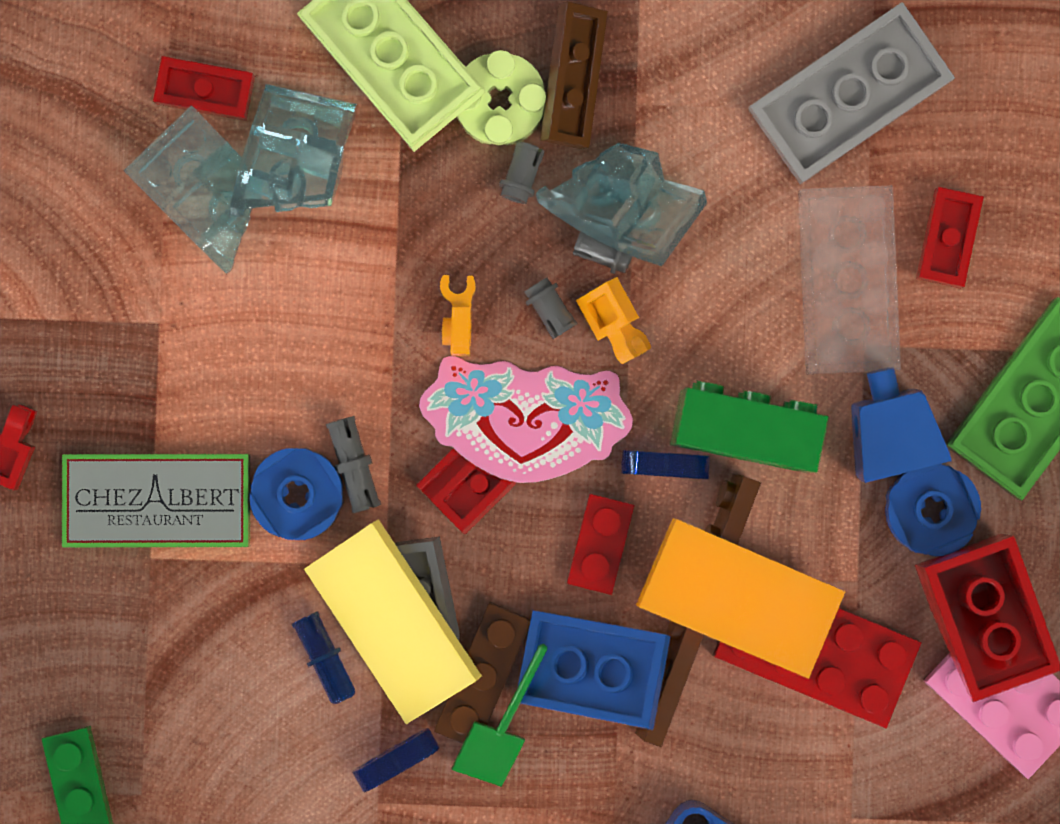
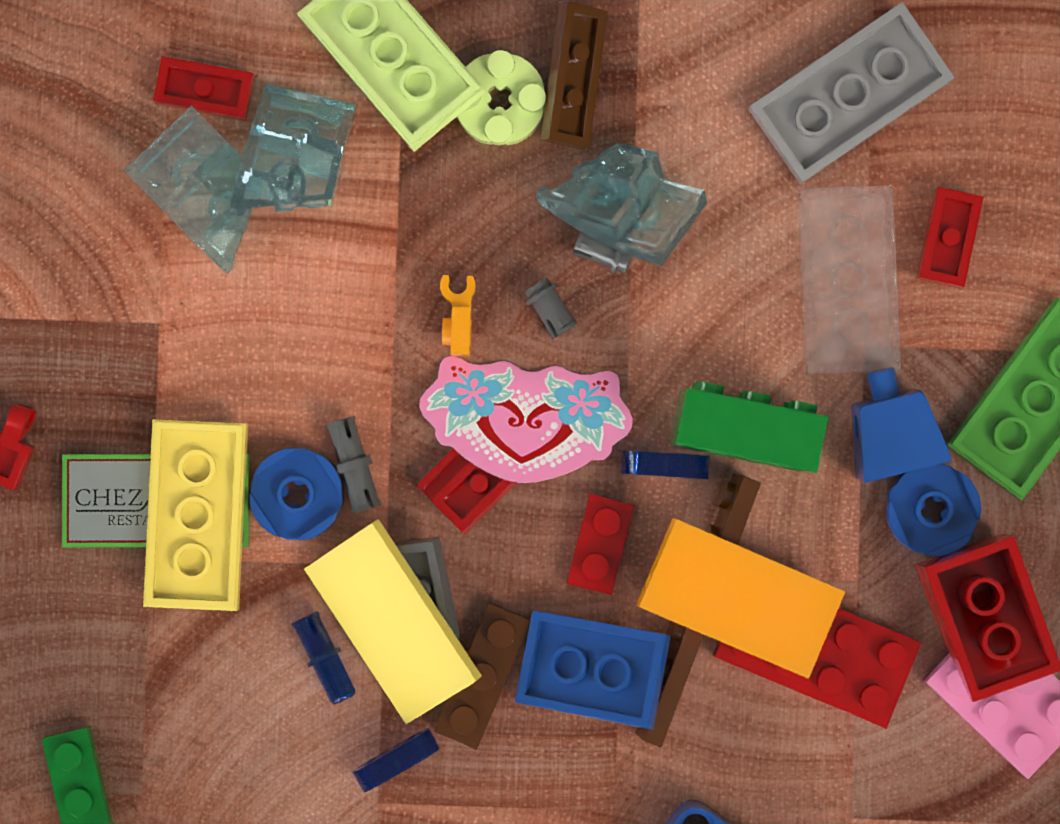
(195, 515): none -> light yellow tile
(491, 751): green piece -> none
(521, 173): dark grey pin -> none
(610, 315): light orange plate -> none

